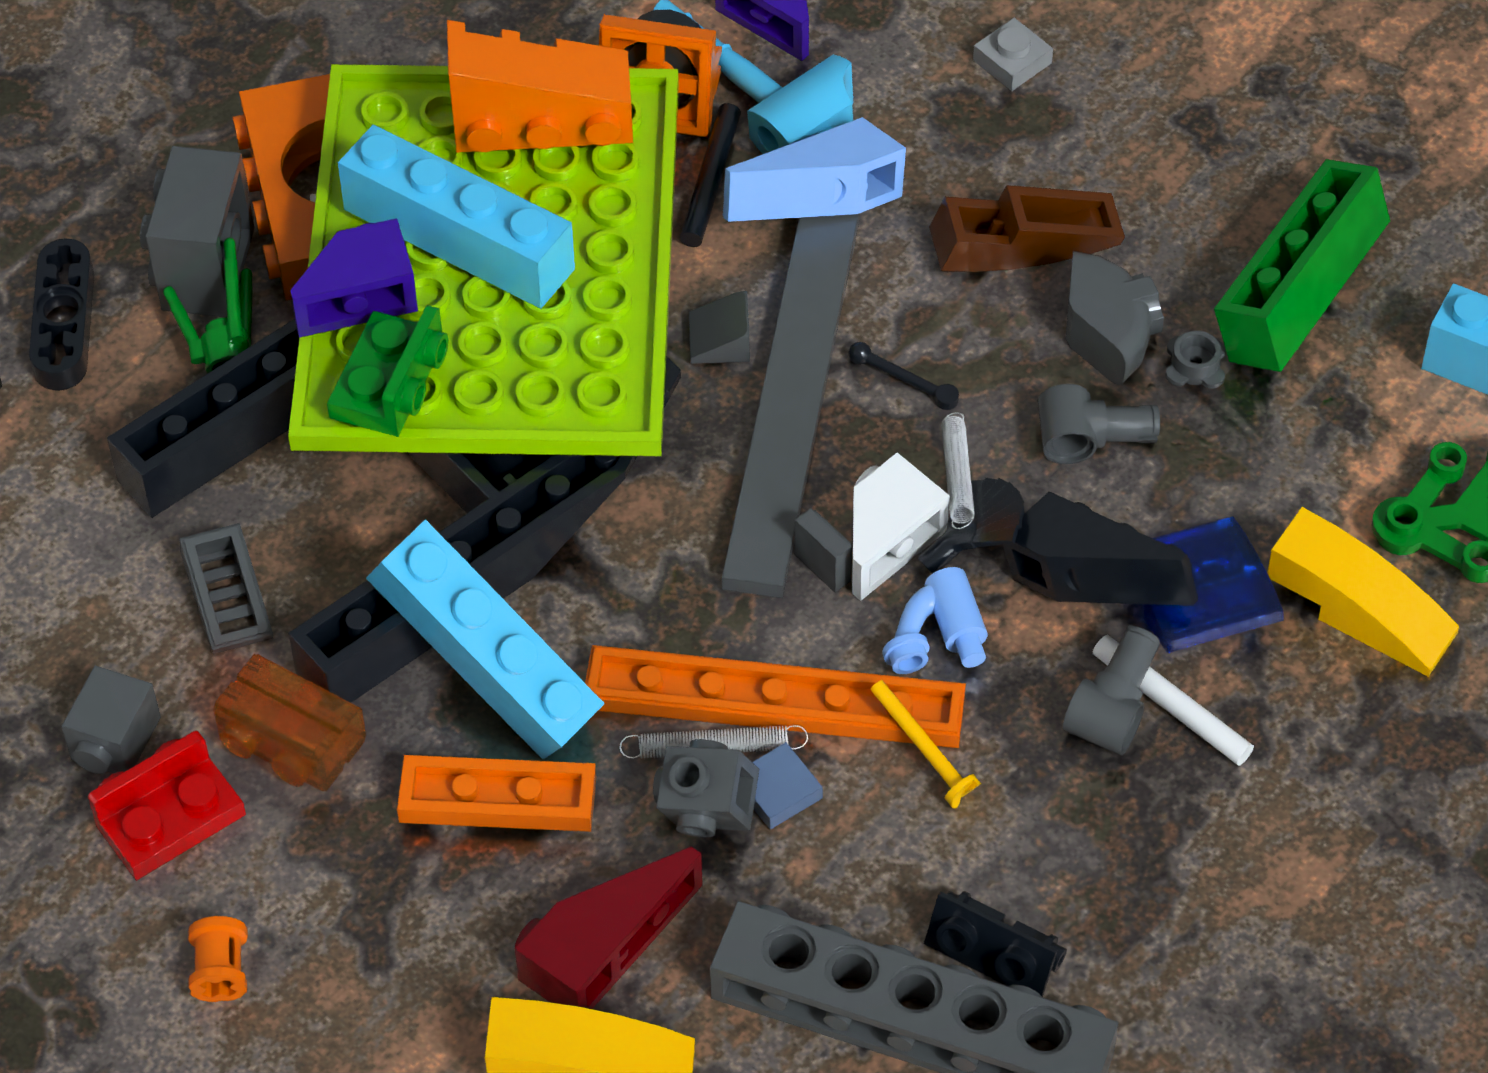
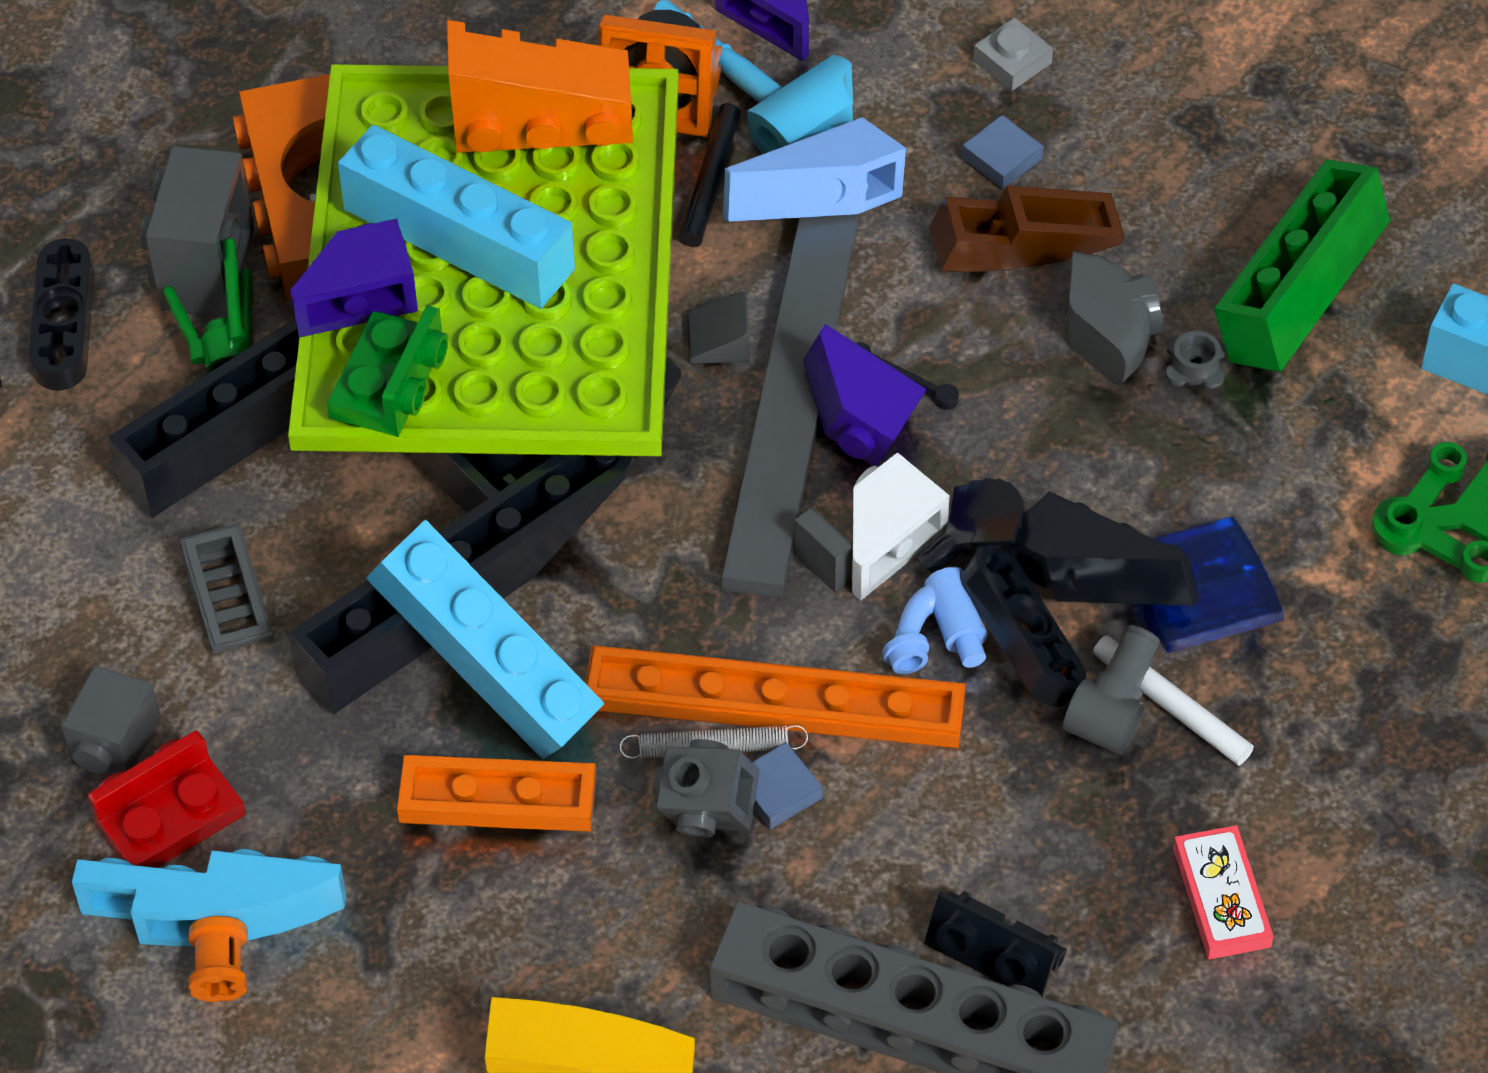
(244, 885): none -> medium azure slope
(288, 724): clear orange brick -> none
(601, 932): dark red slope -> none
(858, 395): none -> dark purple slope
(958, 785): yellow piece -> none
(967, 488): white piece -> none
(1002, 151): none -> sand blue tile
(1041, 657): none -> black beam
(1078, 426): dark grey pin -> none
(1222, 892): none -> tile
(1361, 592): yellow slope -> none

